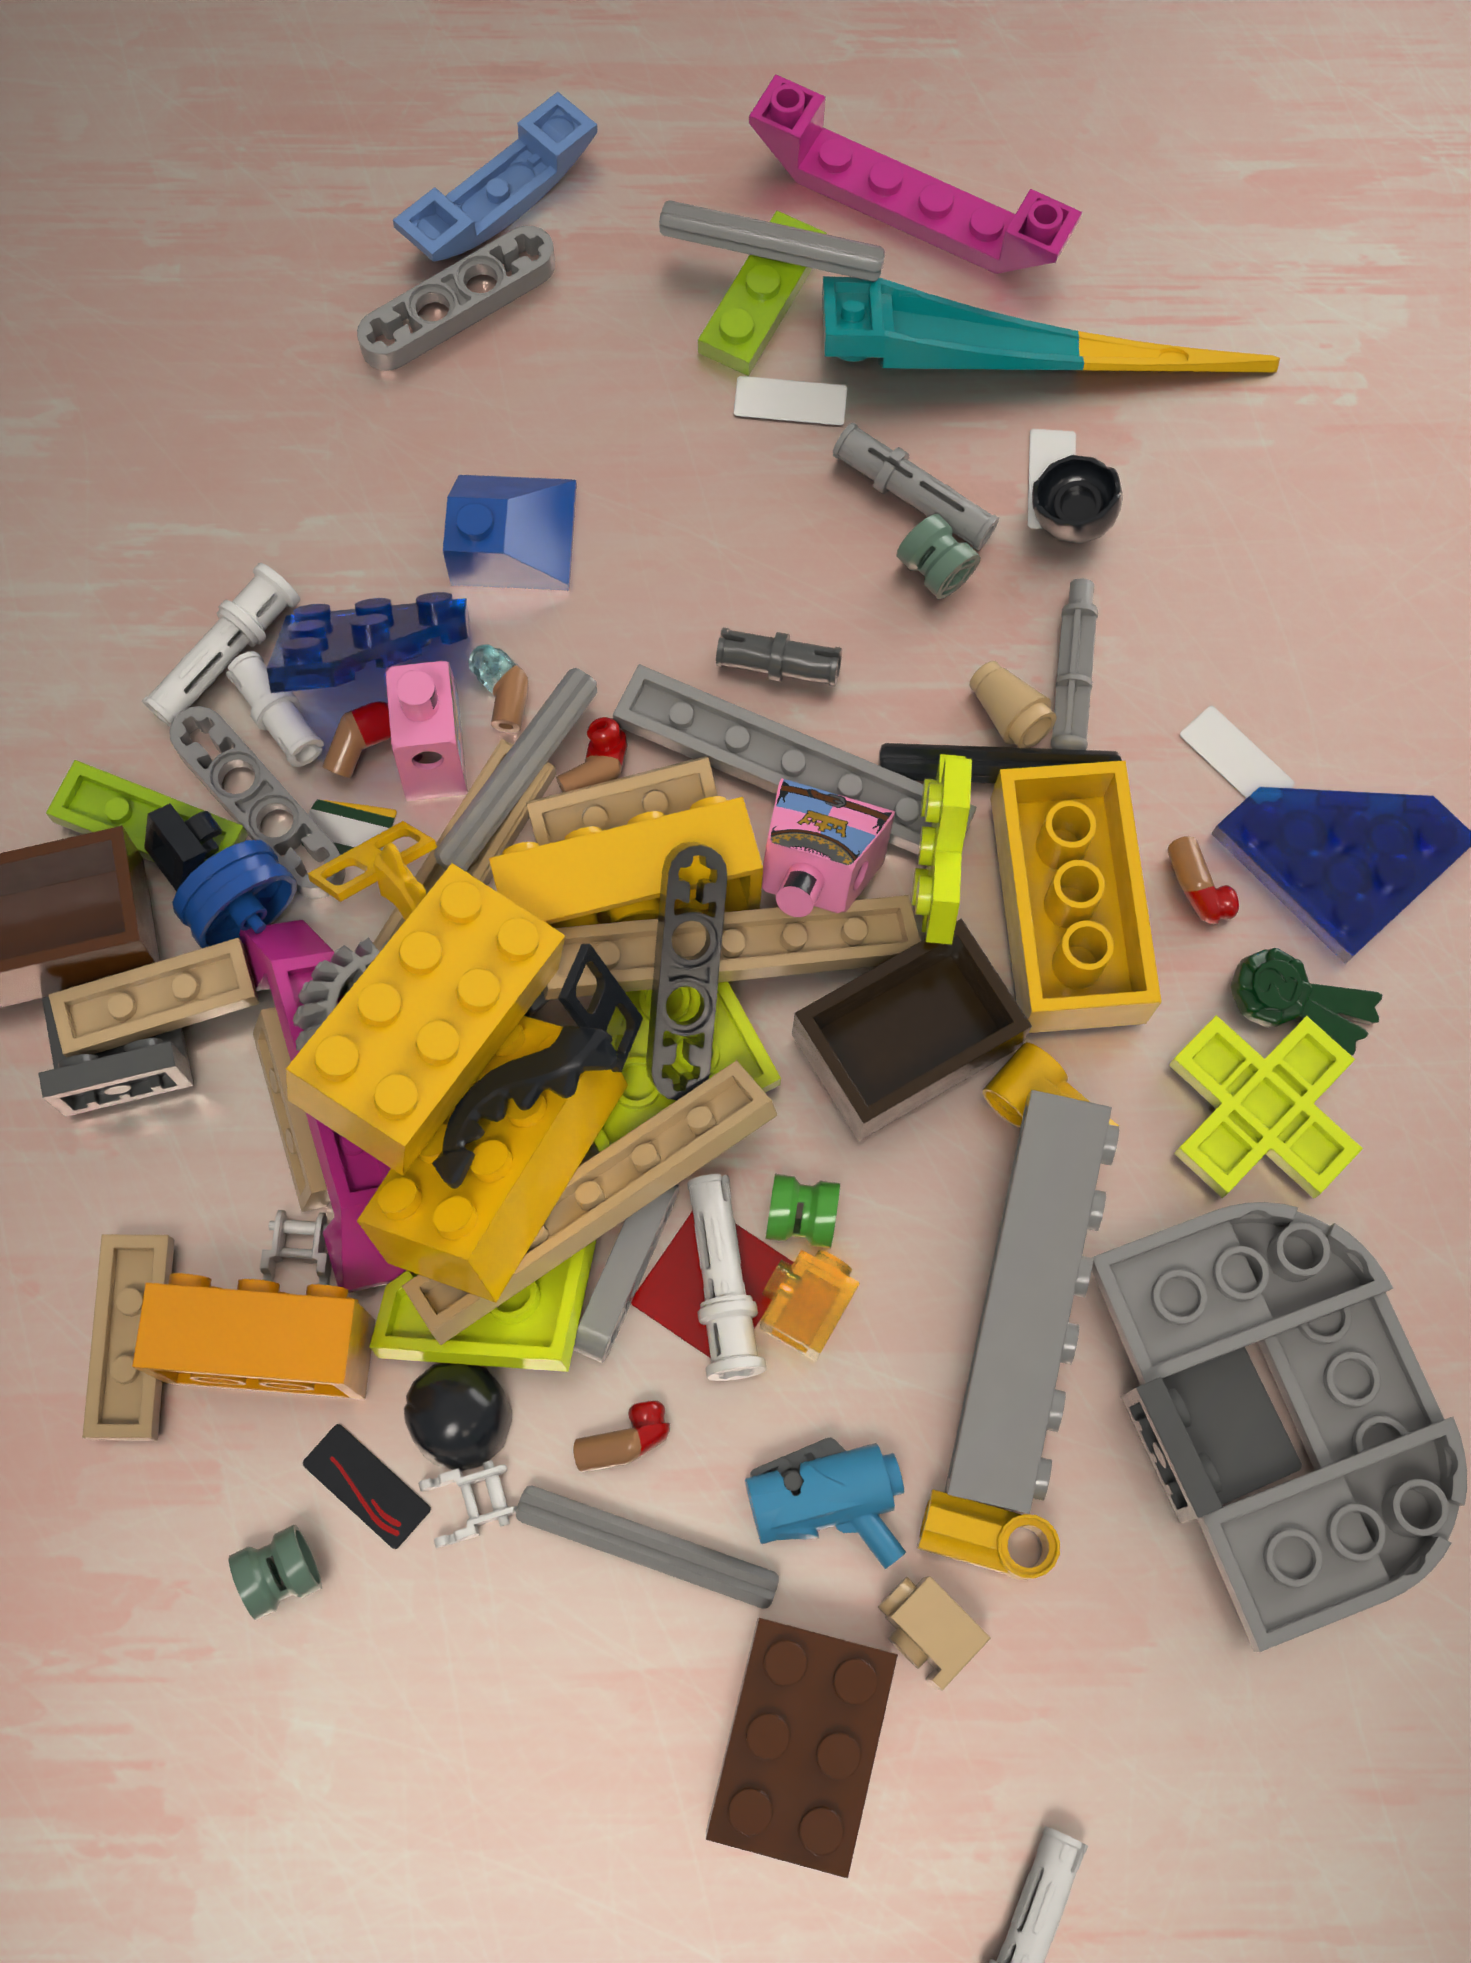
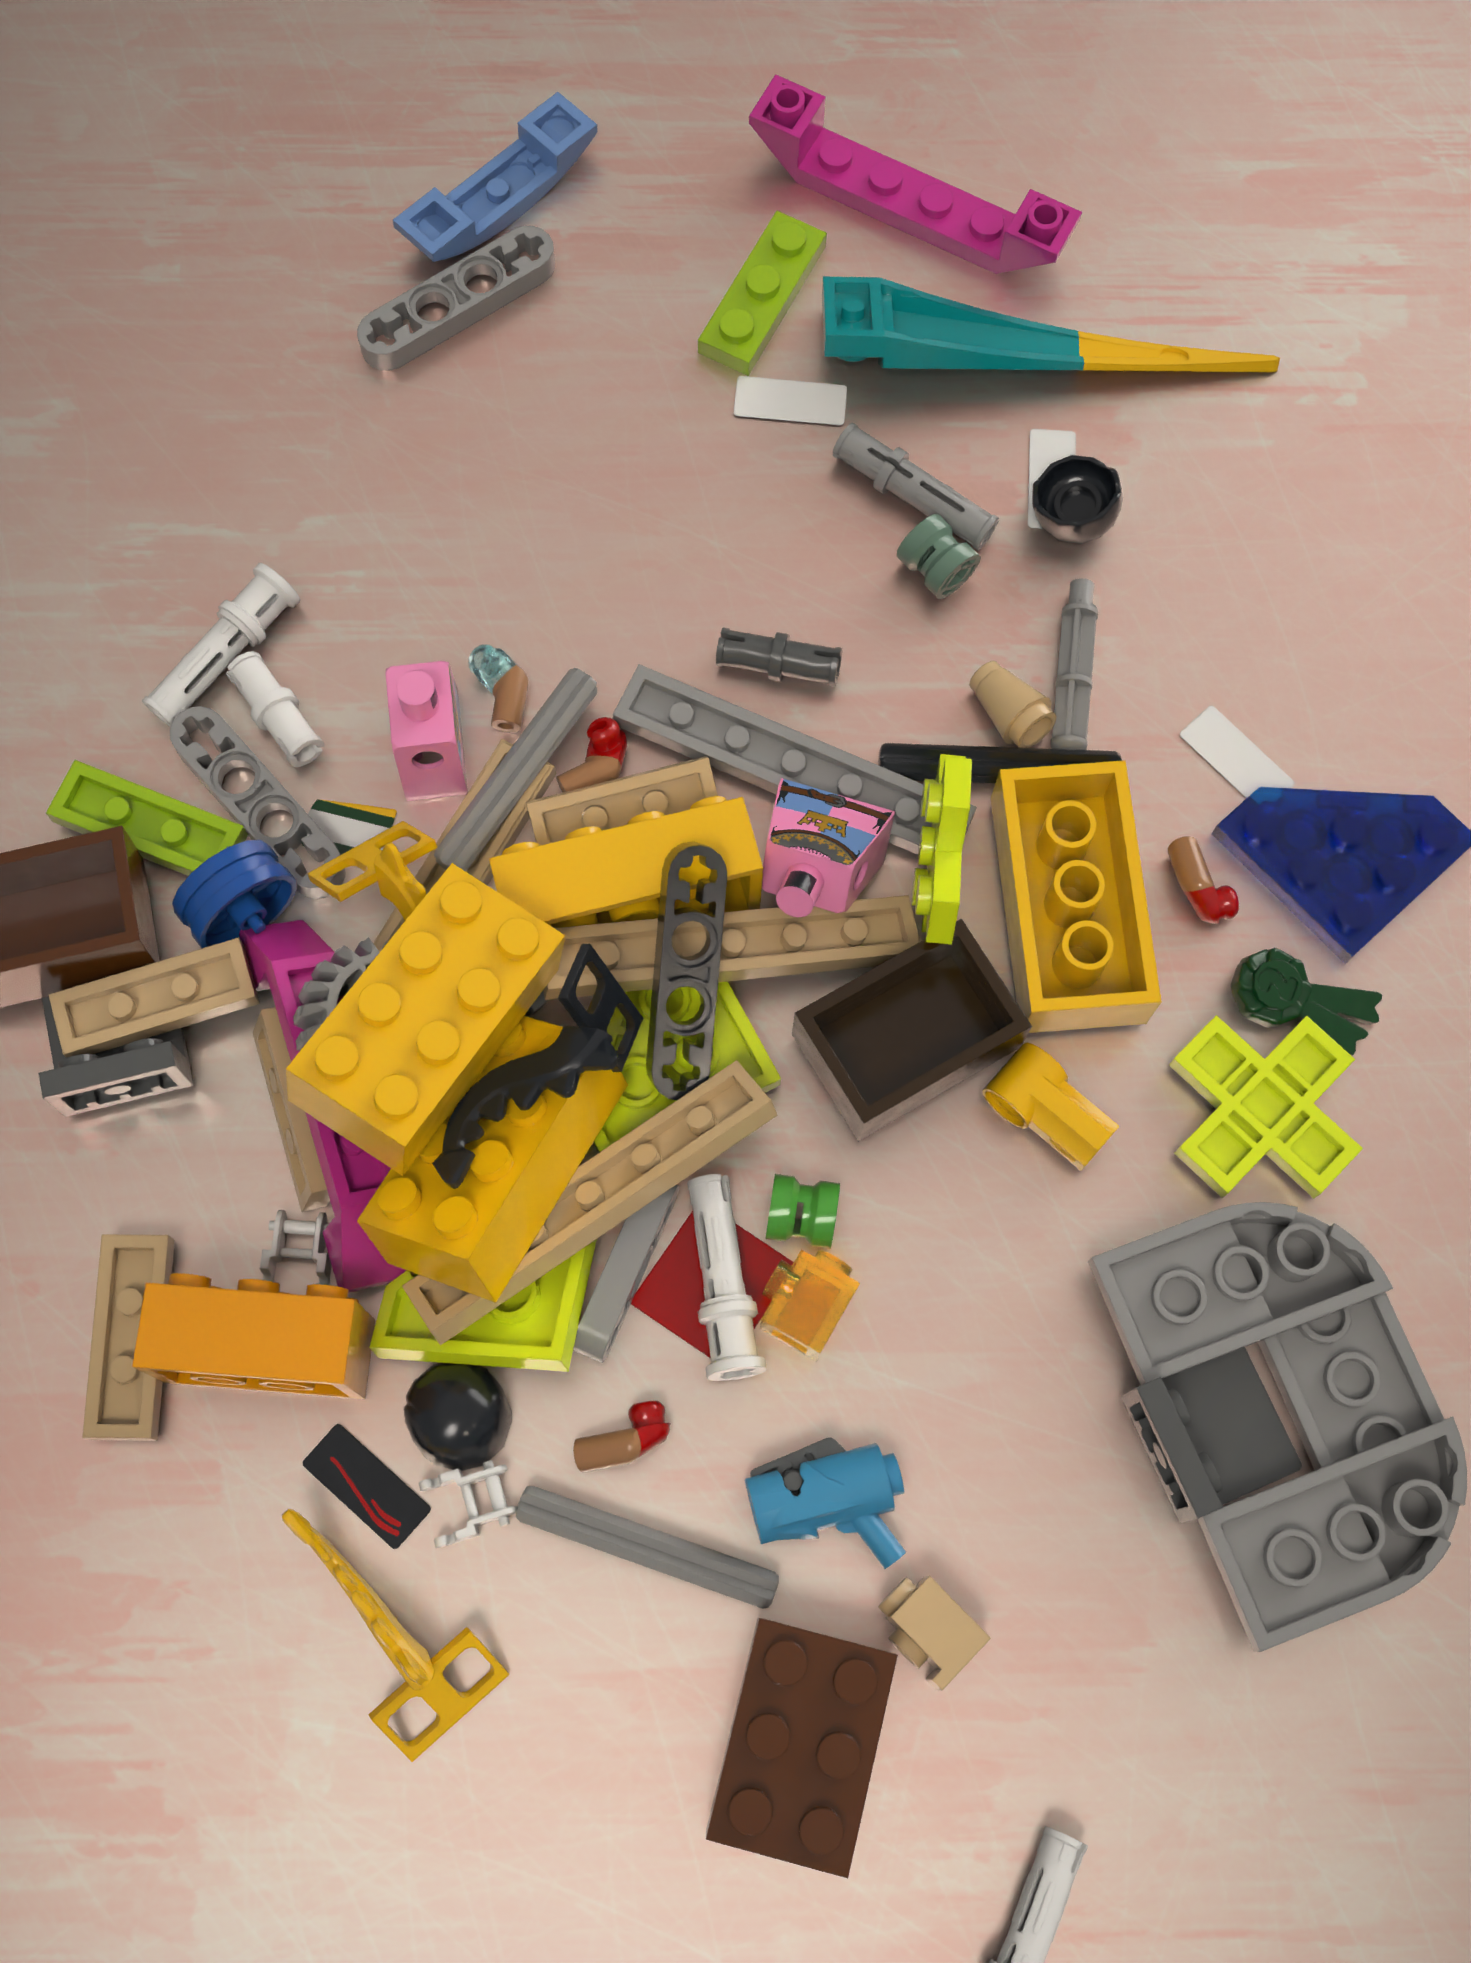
(180, 845): black tile -> none
(274, 1572): sand green wheel -> none
(329, 646): clear blue plate -> none
(354, 733): arm -> none
(421, 1674): none -> yellow piece
(510, 532): blue slope -> none
(771, 240): light grey axle -> none
(981, 1533): yellow piece -> none
(1030, 1301): light grey brick -> none

